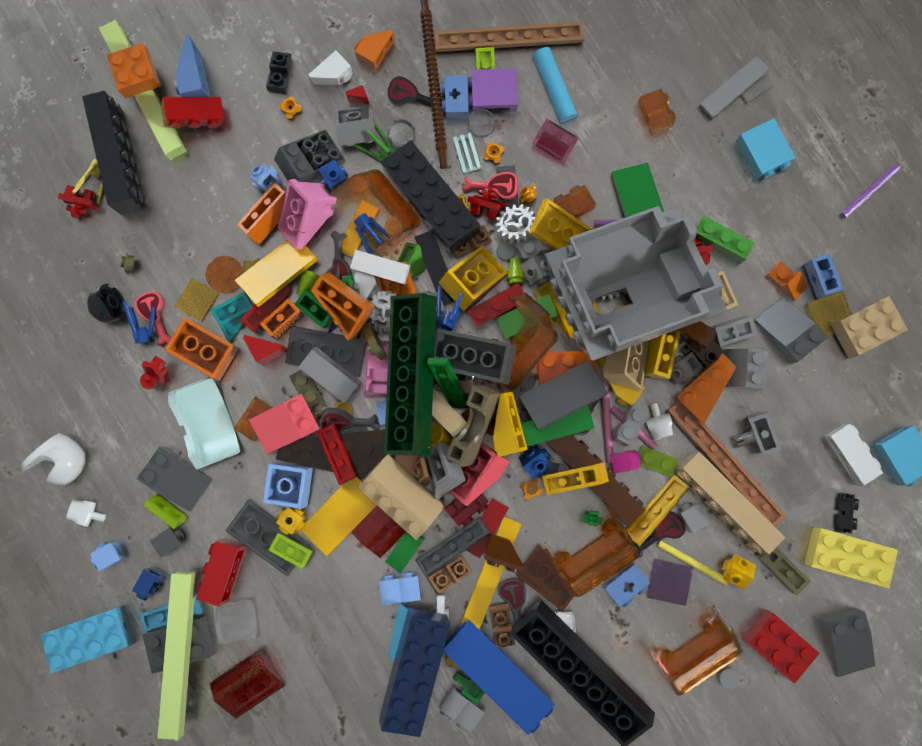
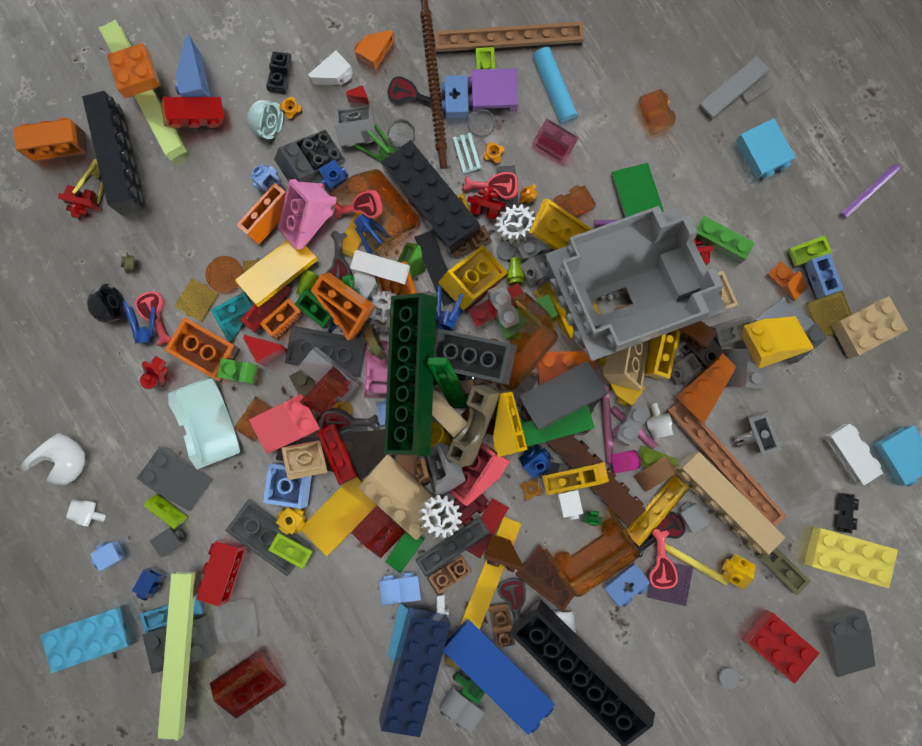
(50, 139): none -> orange brick
(237, 371): none -> bright green brick
(265, 118): none -> light aqua cylinder
(304, 460): none -> tan tile
(326, 391): none -> clear red slope
(366, 202): none -> coral piece
(432, 520): none -> white gear
(501, 300): none -> light grey brick
(569, 504): none -> white brick
(656, 473): none -> medium nougat slope
(664, 572): none -> coral piece
(699, 656): clear orange windscreen -> none
(775, 340): none -> yellow slope
(809, 250): none -> lime plate

